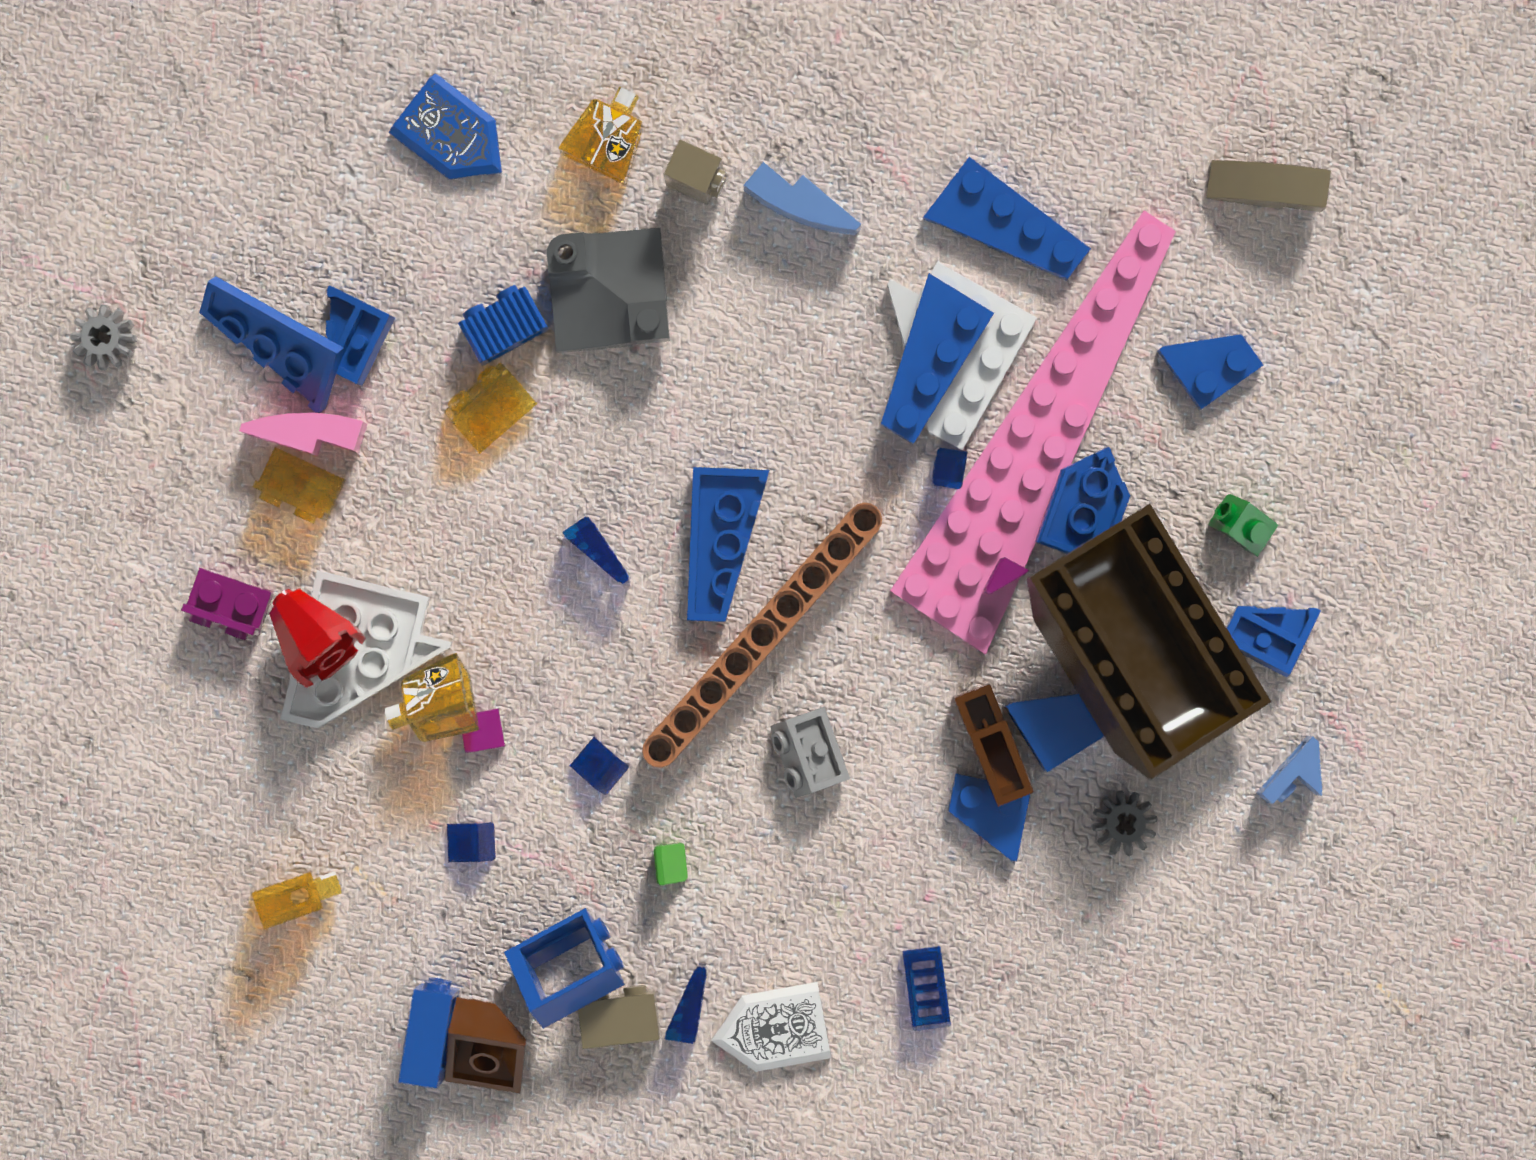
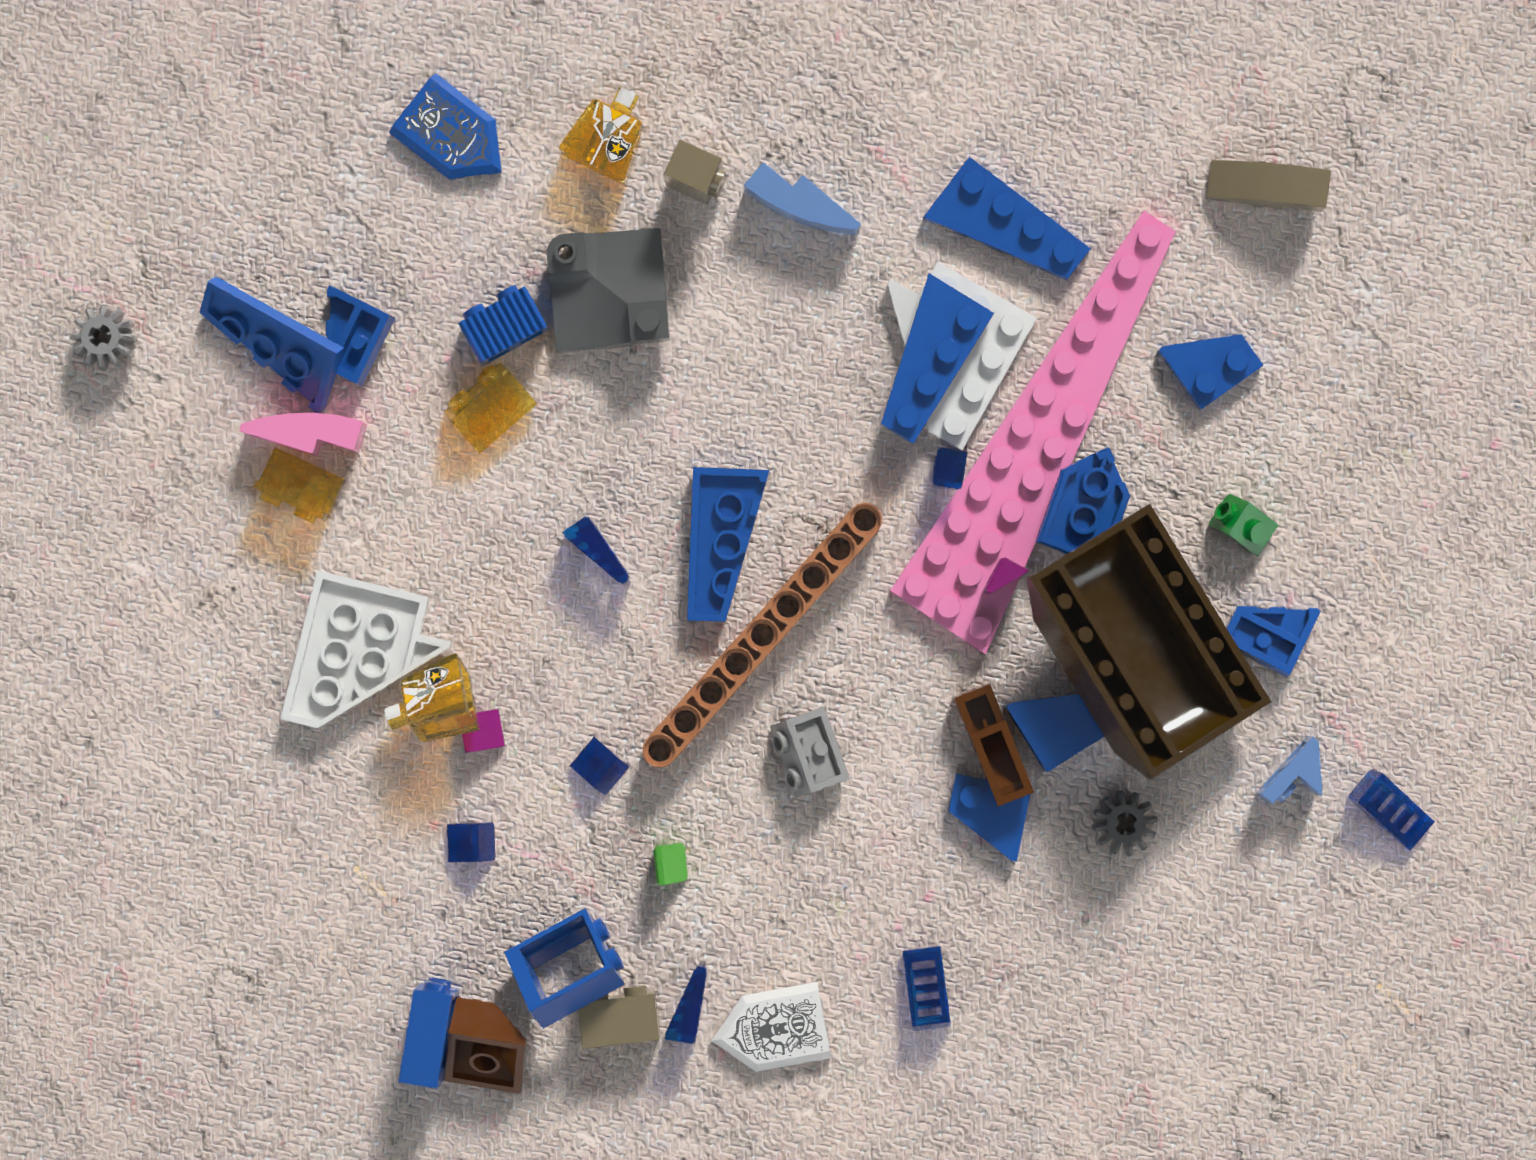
(227, 603): magenta bracket -> none
(275, 902): clear yellow torso -> none
(312, 636): red cone -> none
(1367, 800): none -> clear blue slope

